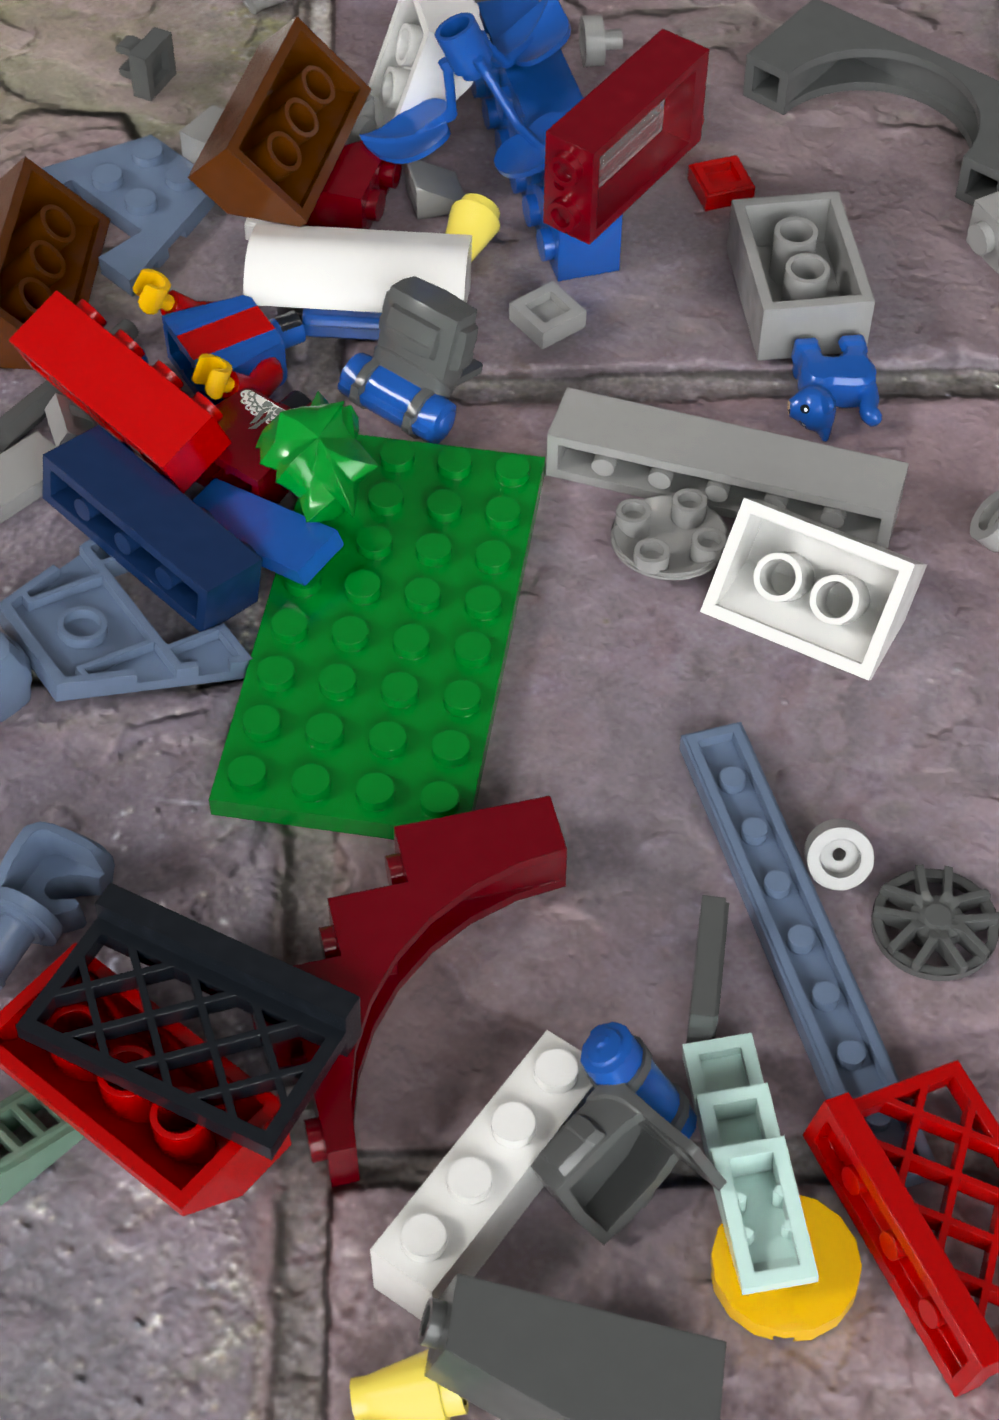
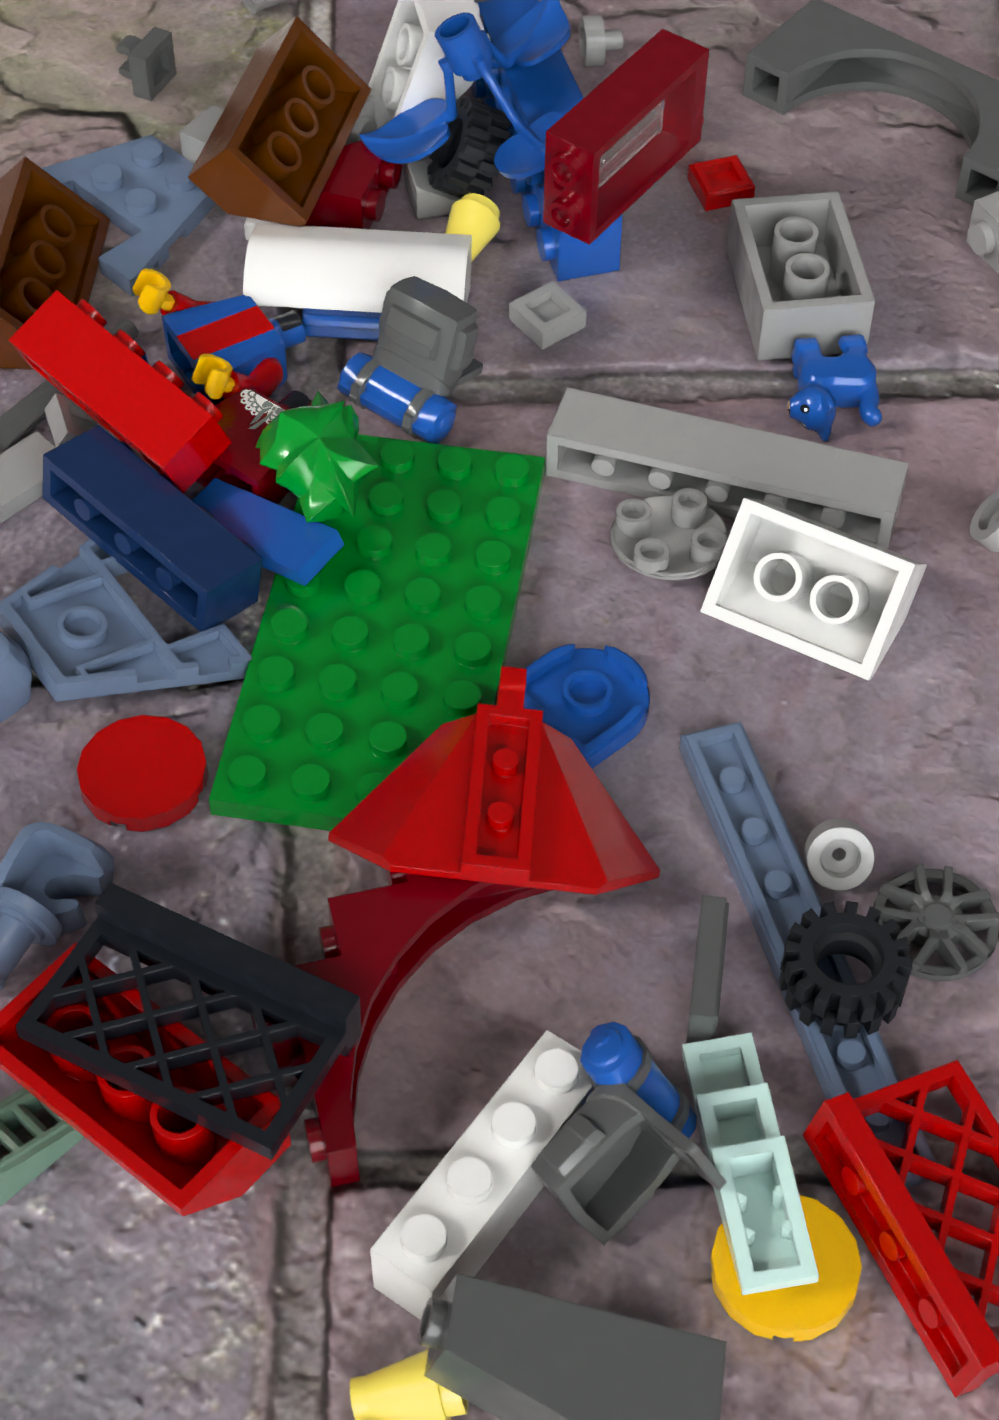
(142, 772): none -> red tile
(467, 157): none -> black tyre
(499, 805): none -> red panel
(590, 697): none -> blue tile
(852, 936): none -> black tyre

